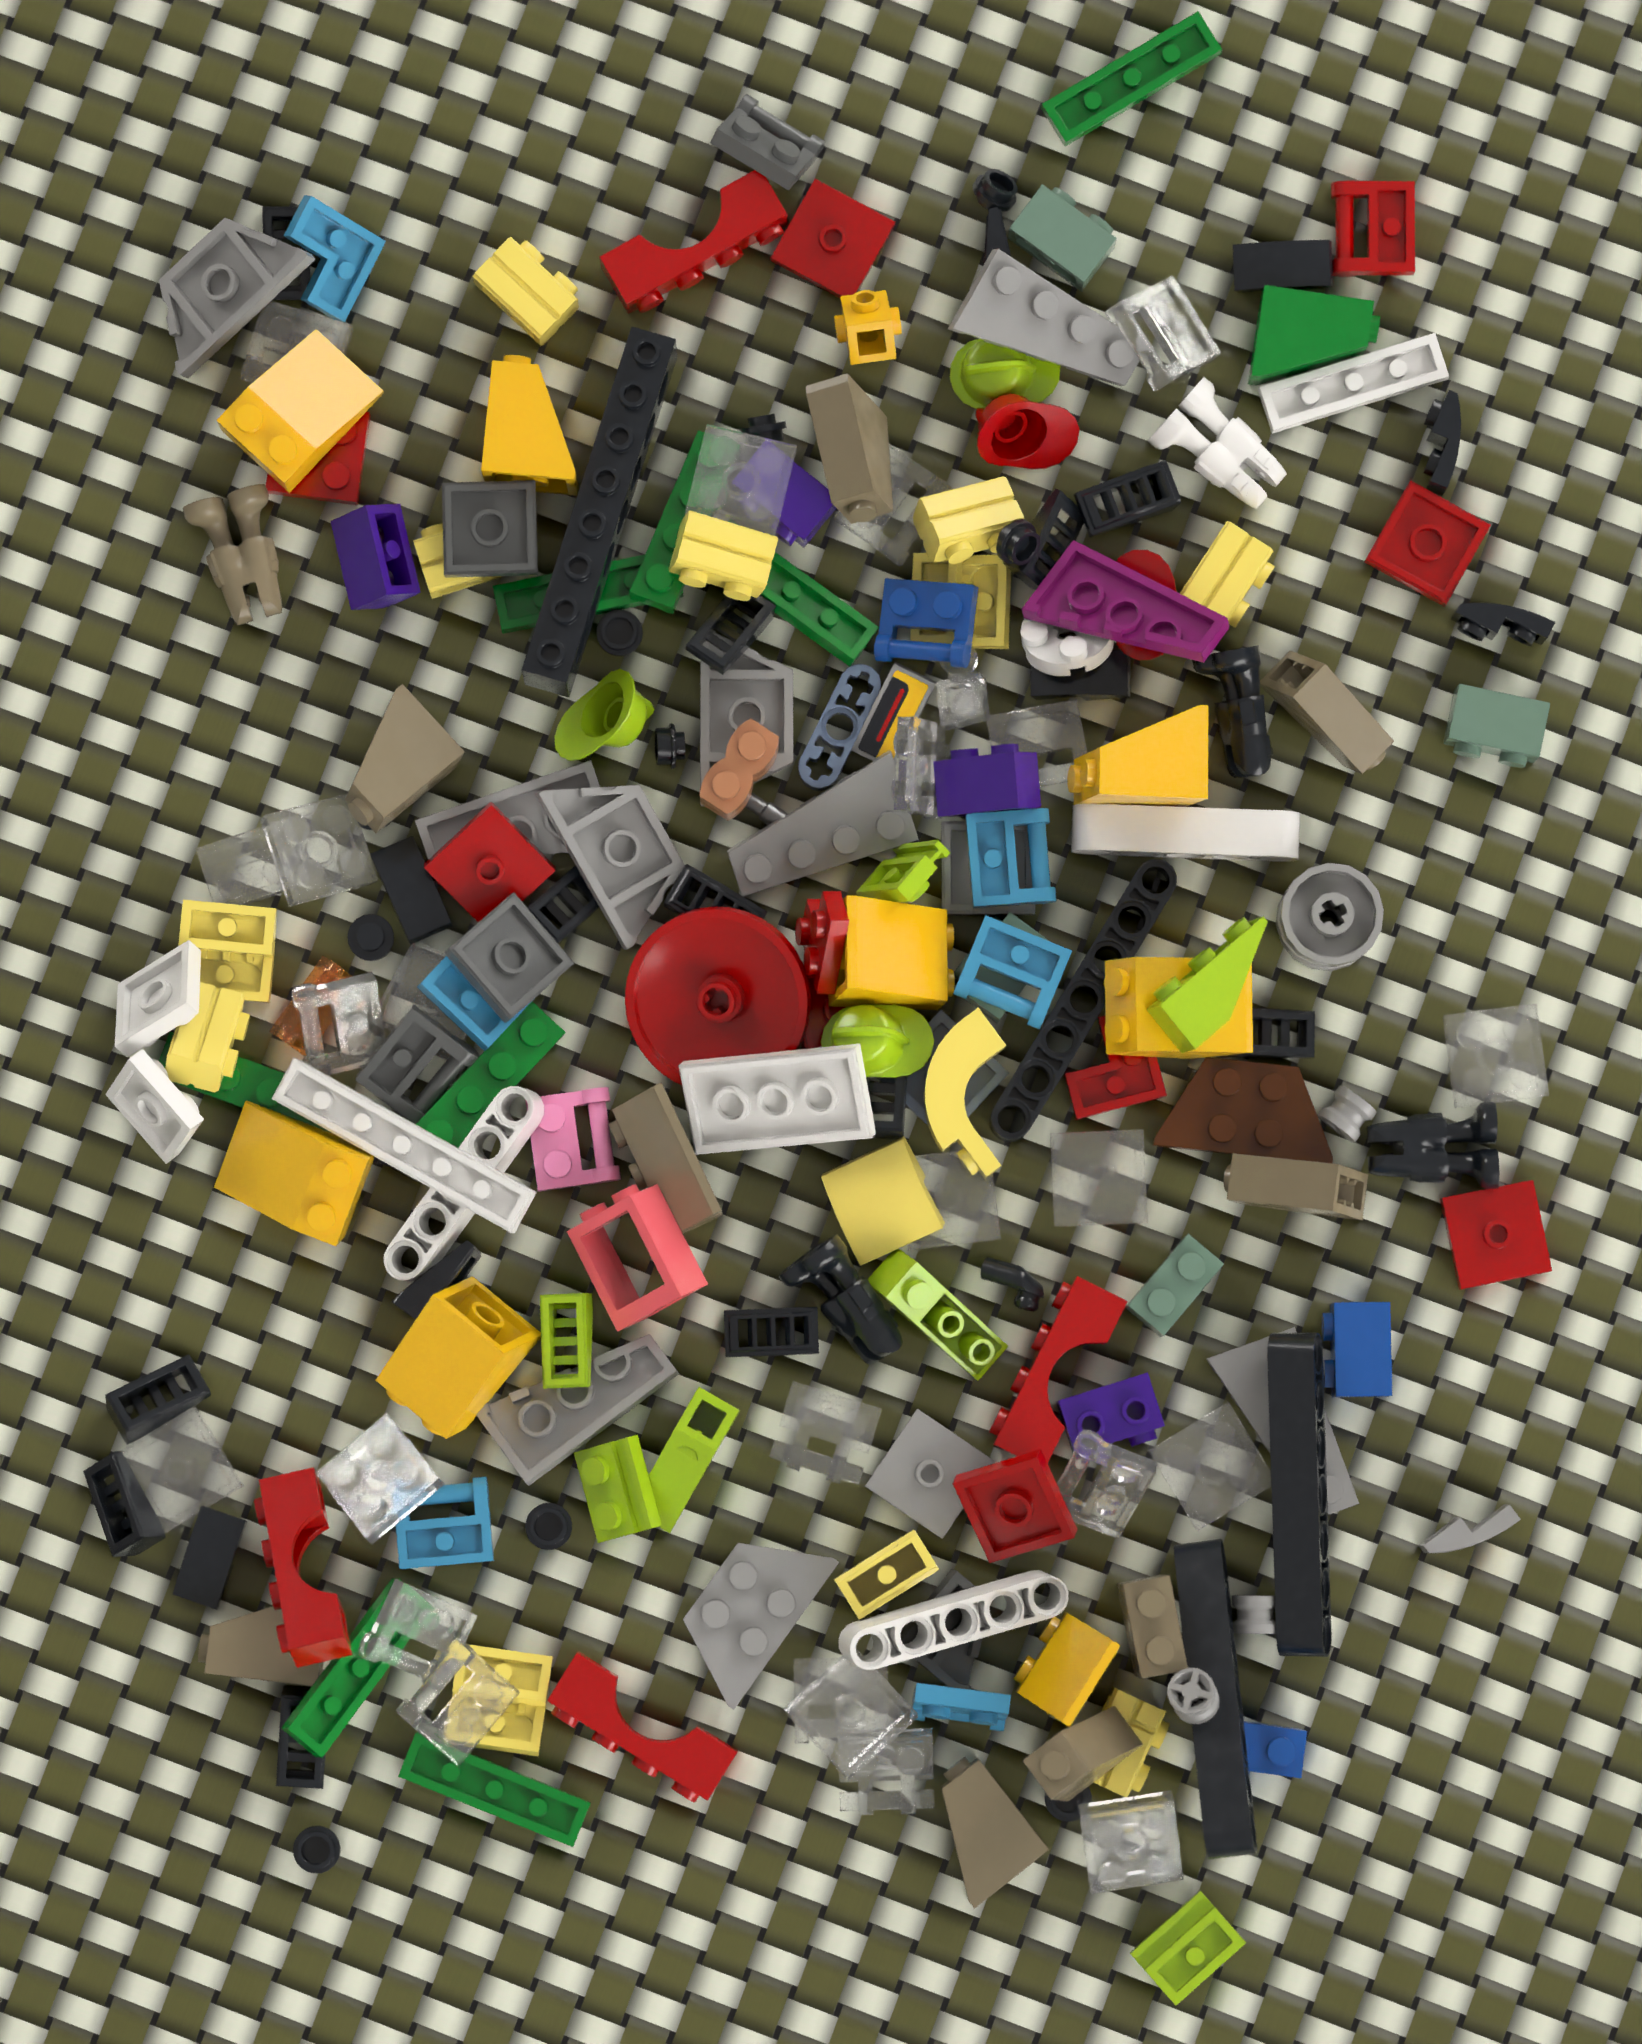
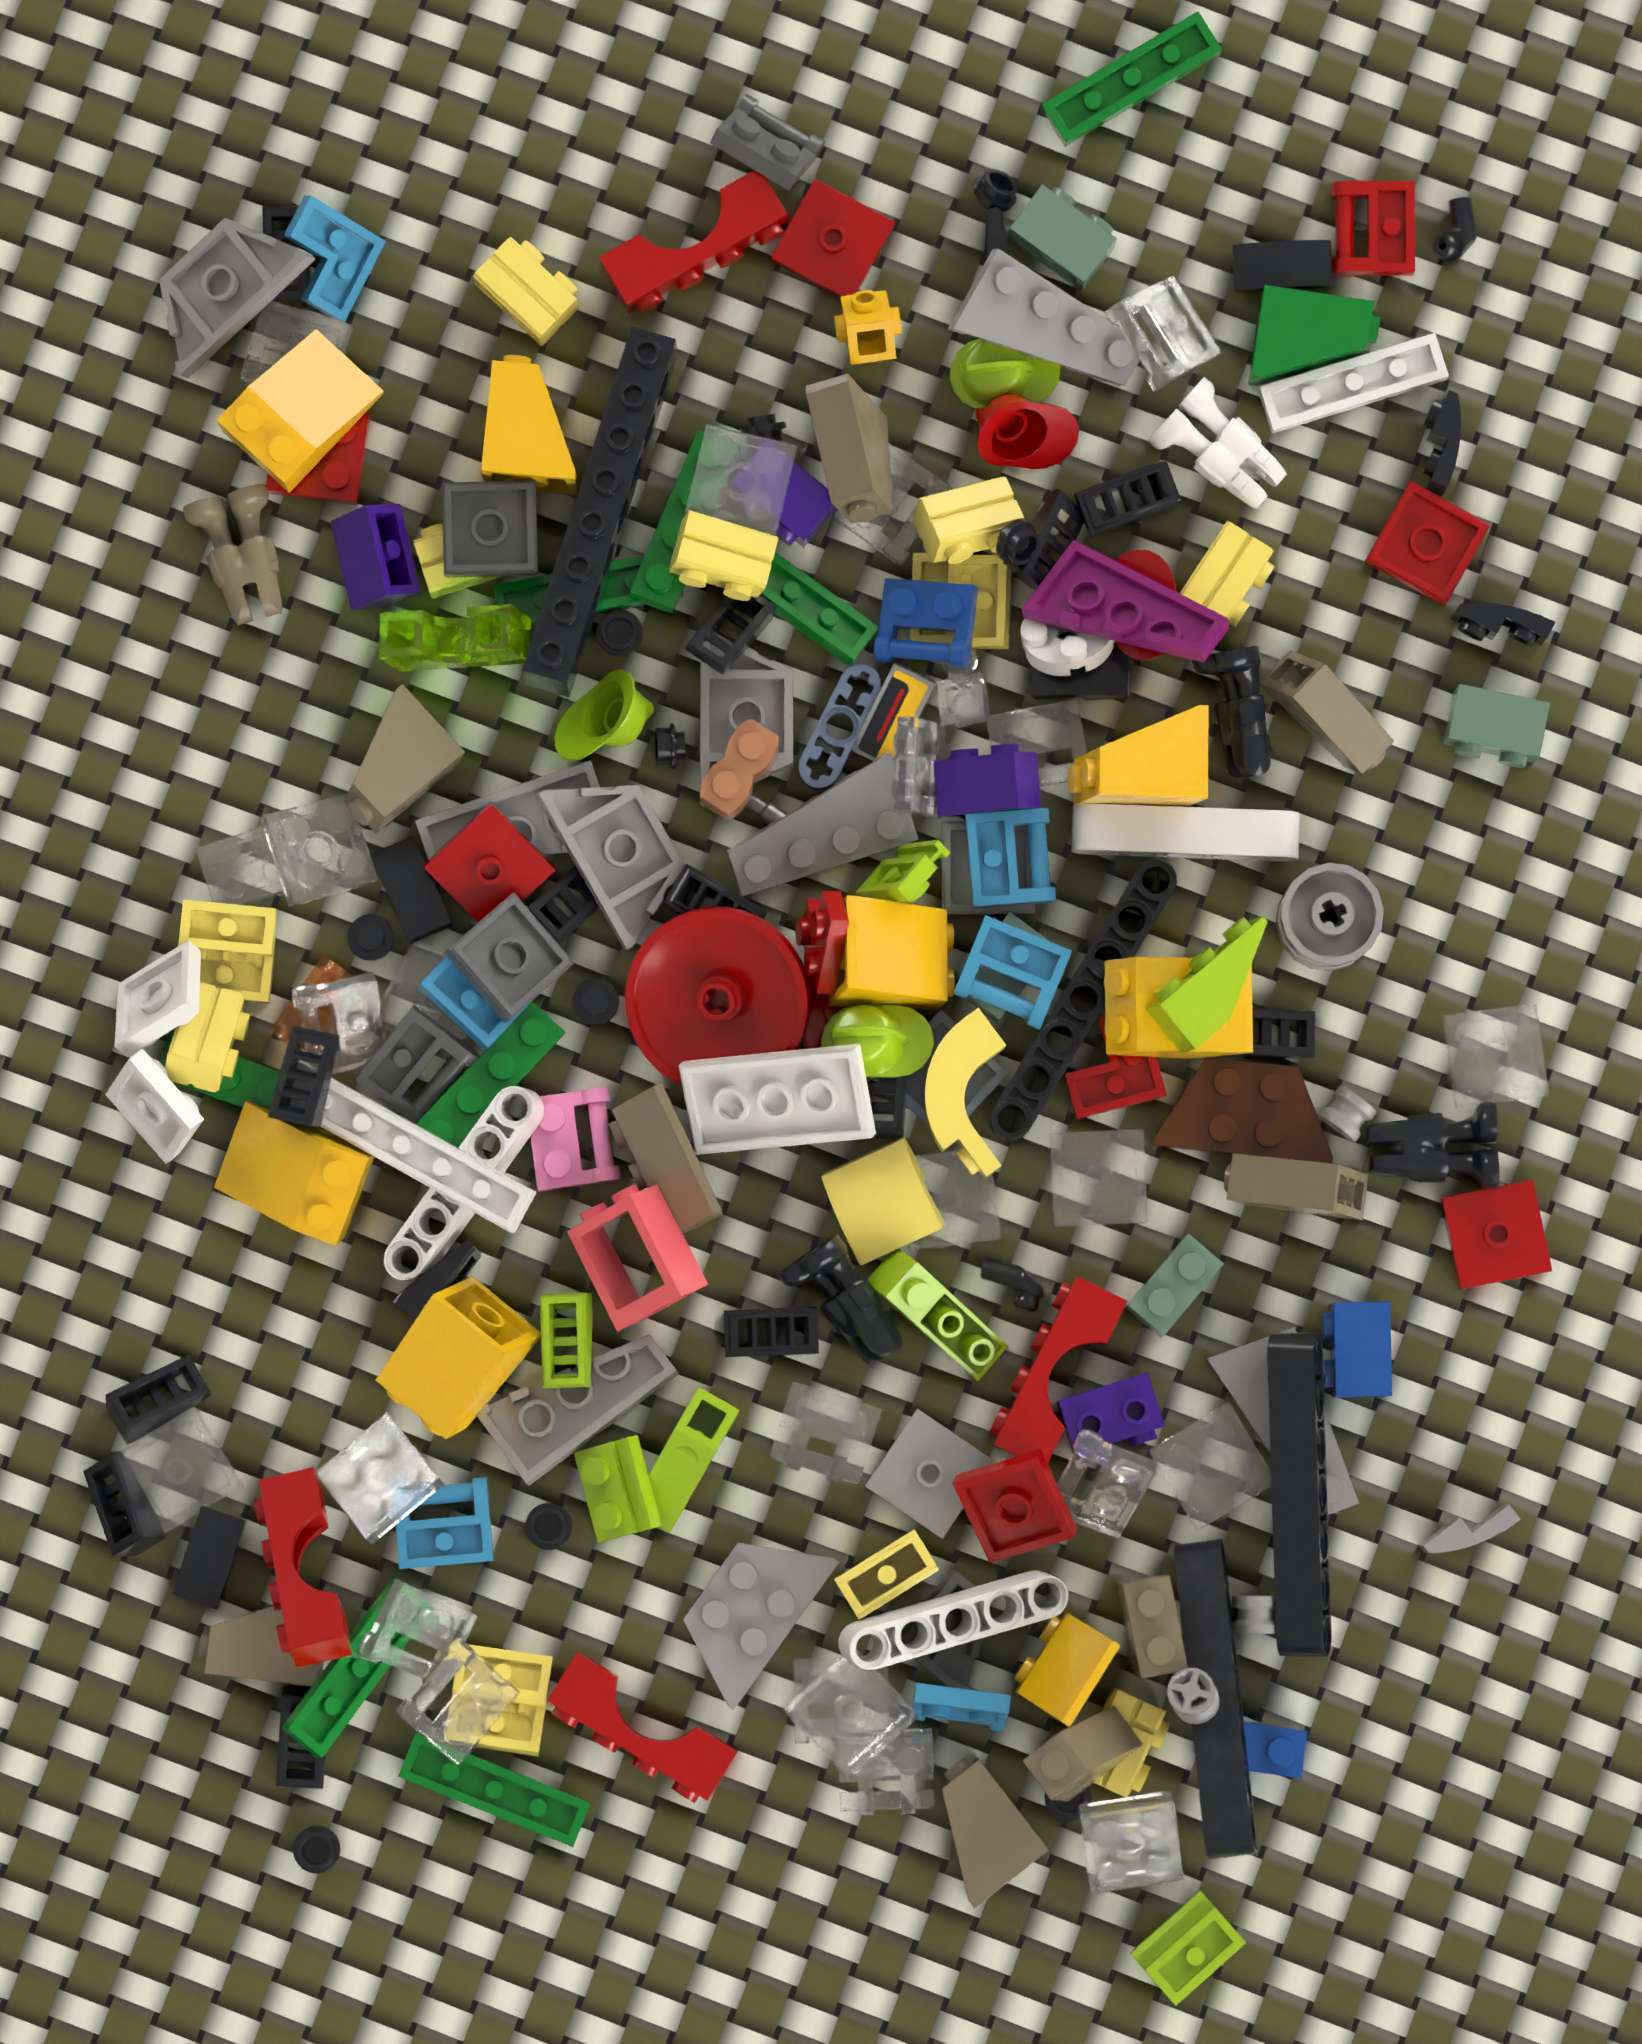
(288, 1073): none -> black slope
(428, 642): none -> clear neon green arch
(596, 1001): none -> black plate
(1460, 234): none -> black arm

